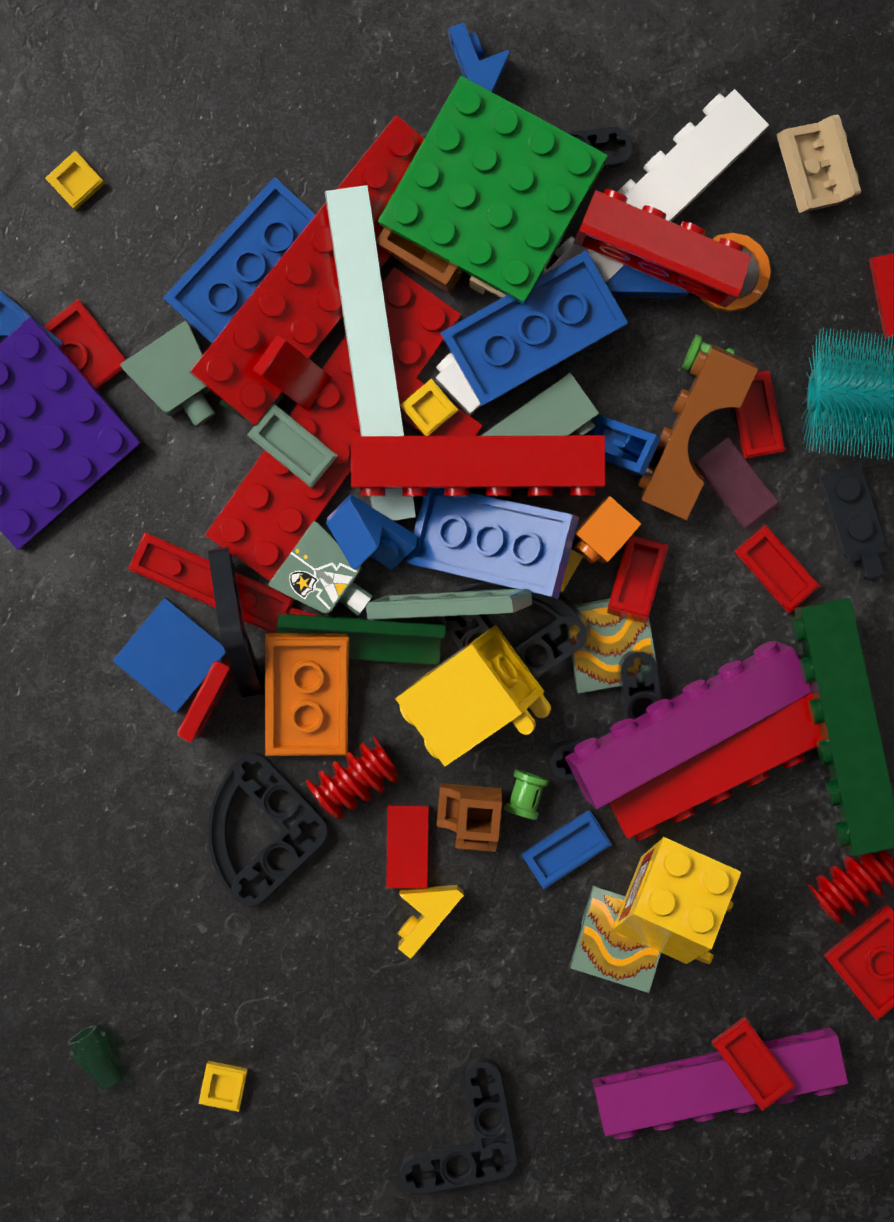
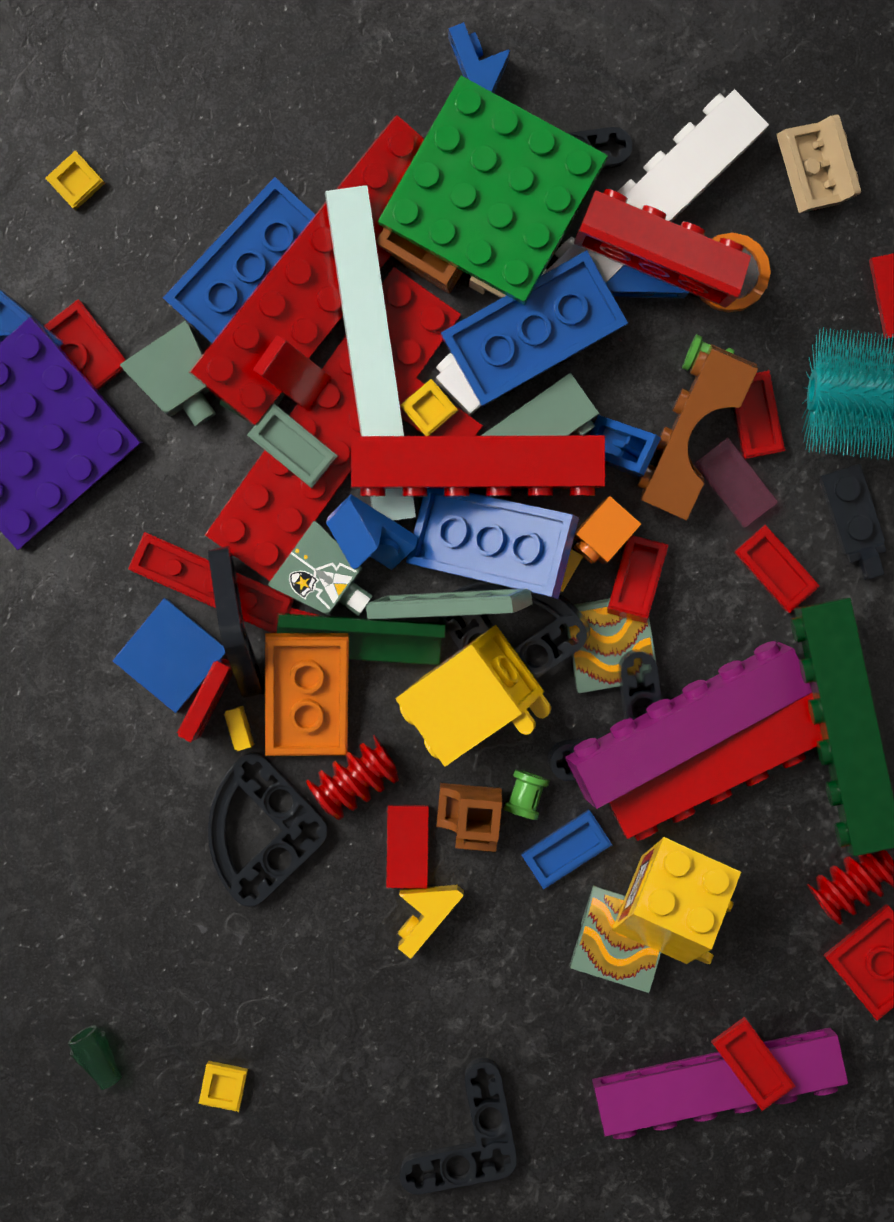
(239, 728): none -> yellow tile

